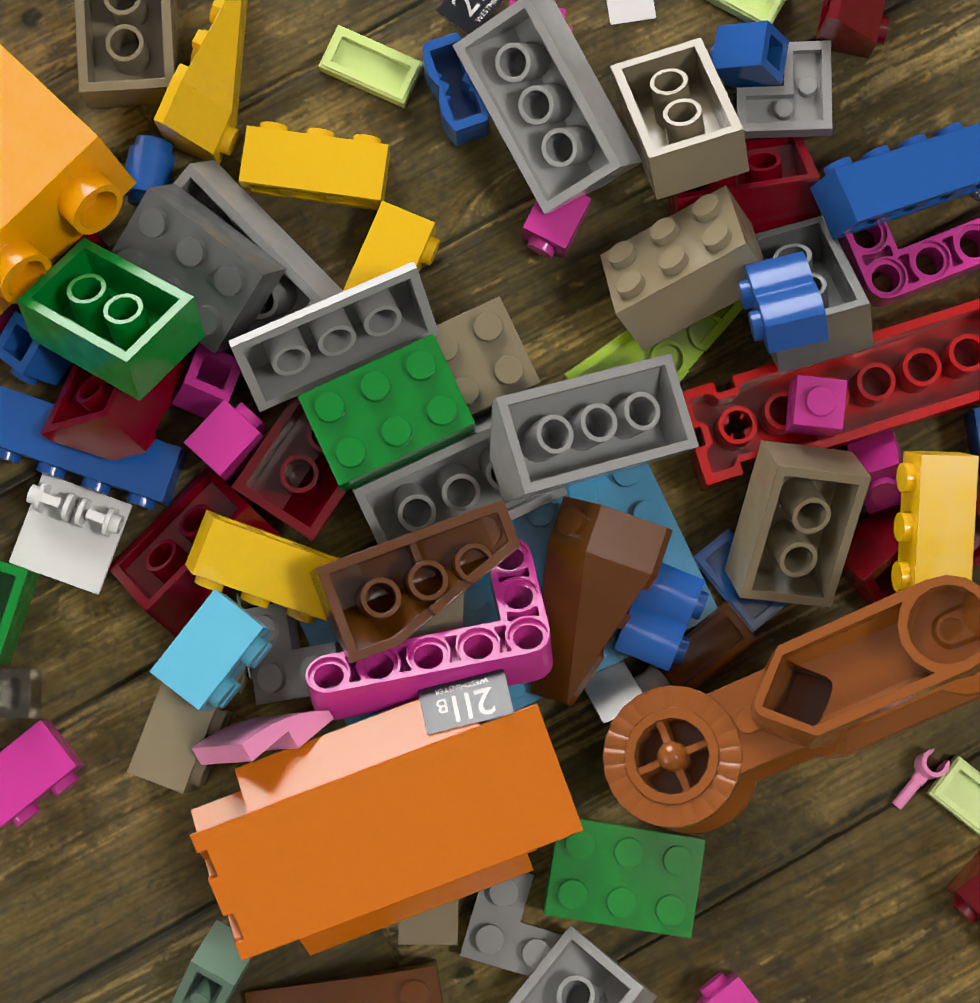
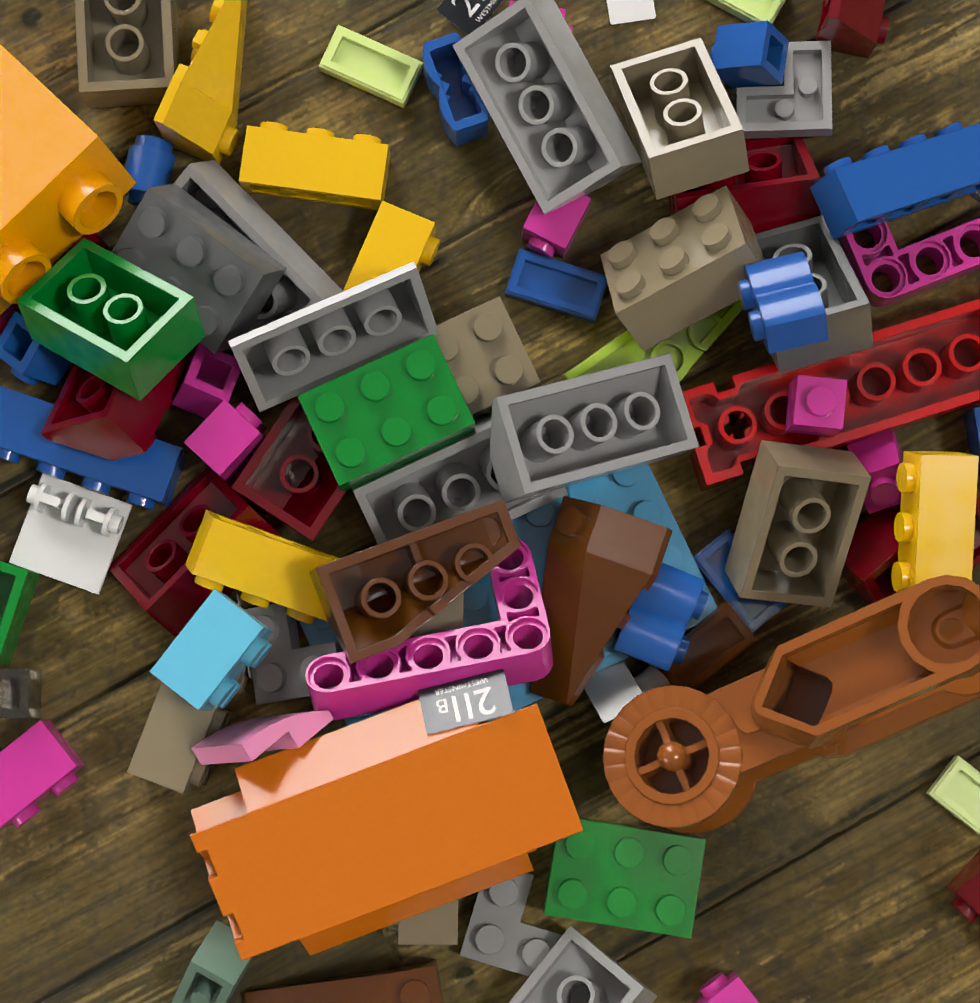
(556, 286): none -> blue tile
(920, 777): bright pink hand -> none

